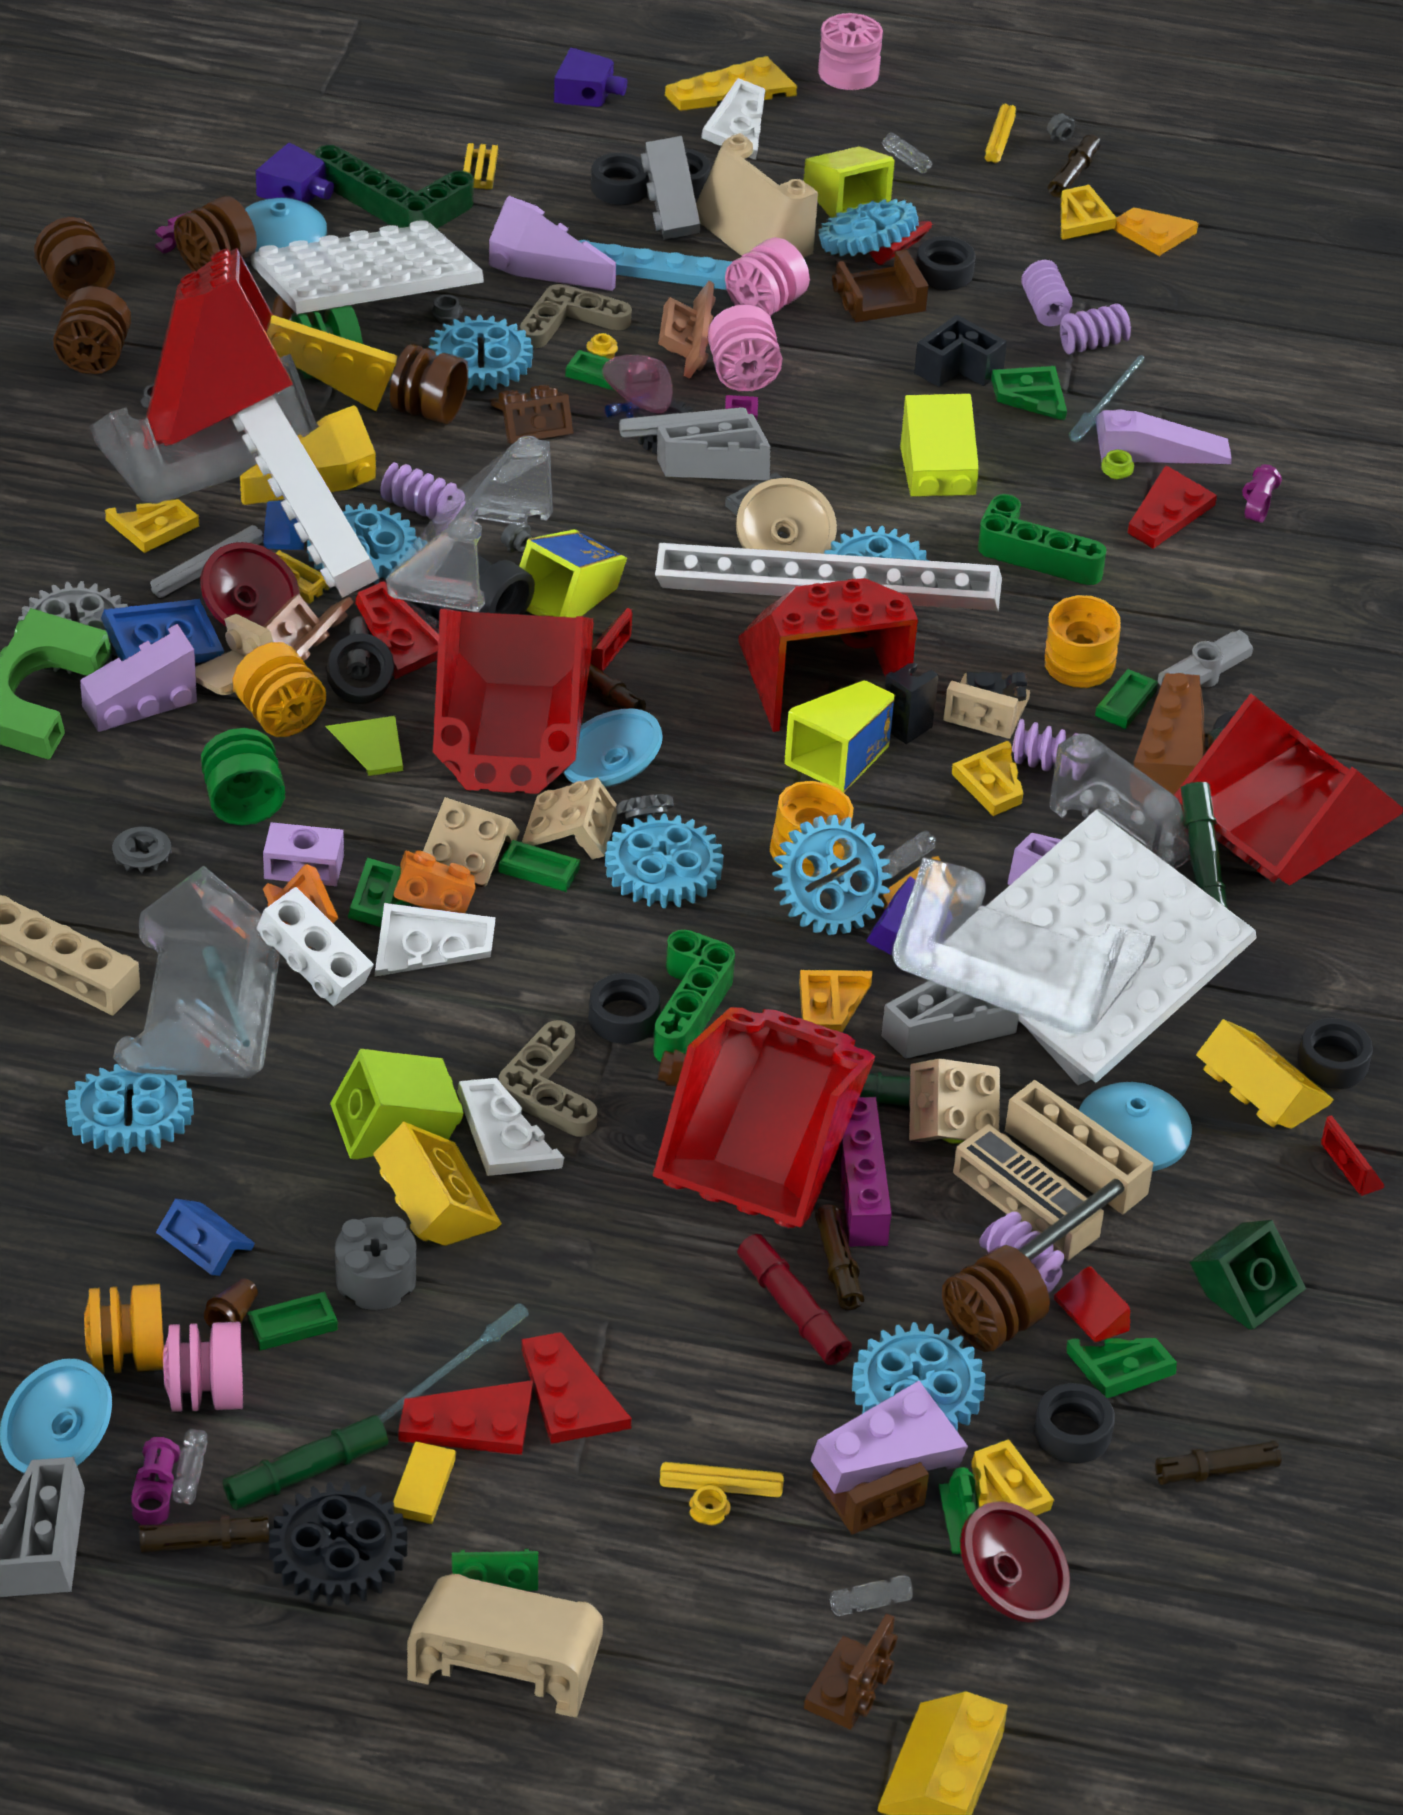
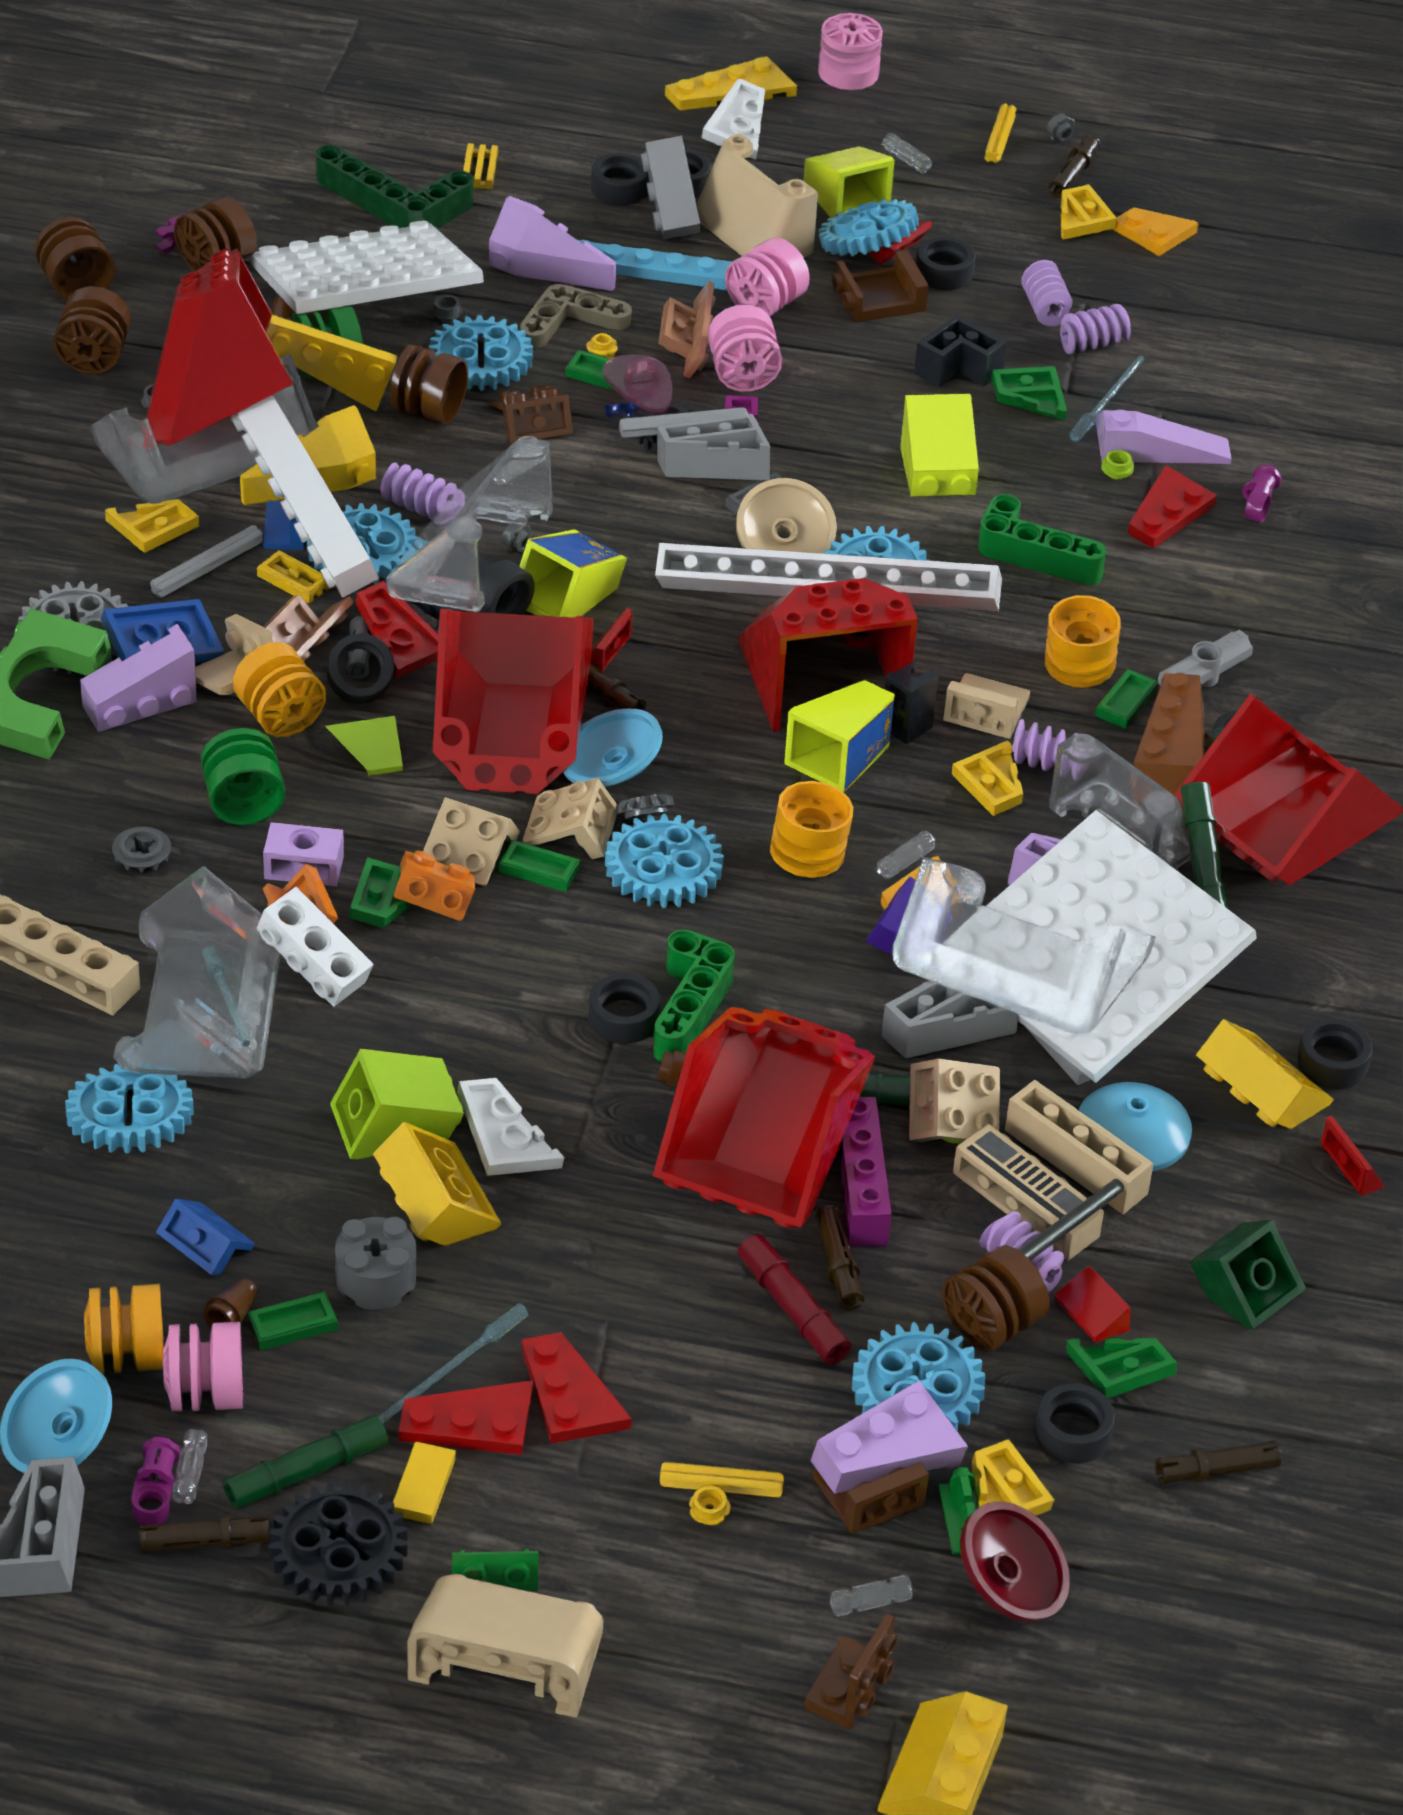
(249, 574): dark red dish -> none
(284, 221): medium azure dish -> none
(293, 175): dark purple torso -> none
(430, 938): white wing -> none
(534, 1081): dark tan beam -> none
(586, 80): dark purple torso -> none
(817, 846): medium azure gear -> none
(832, 995): light orange wing -> none
(993, 682): black plate -> none

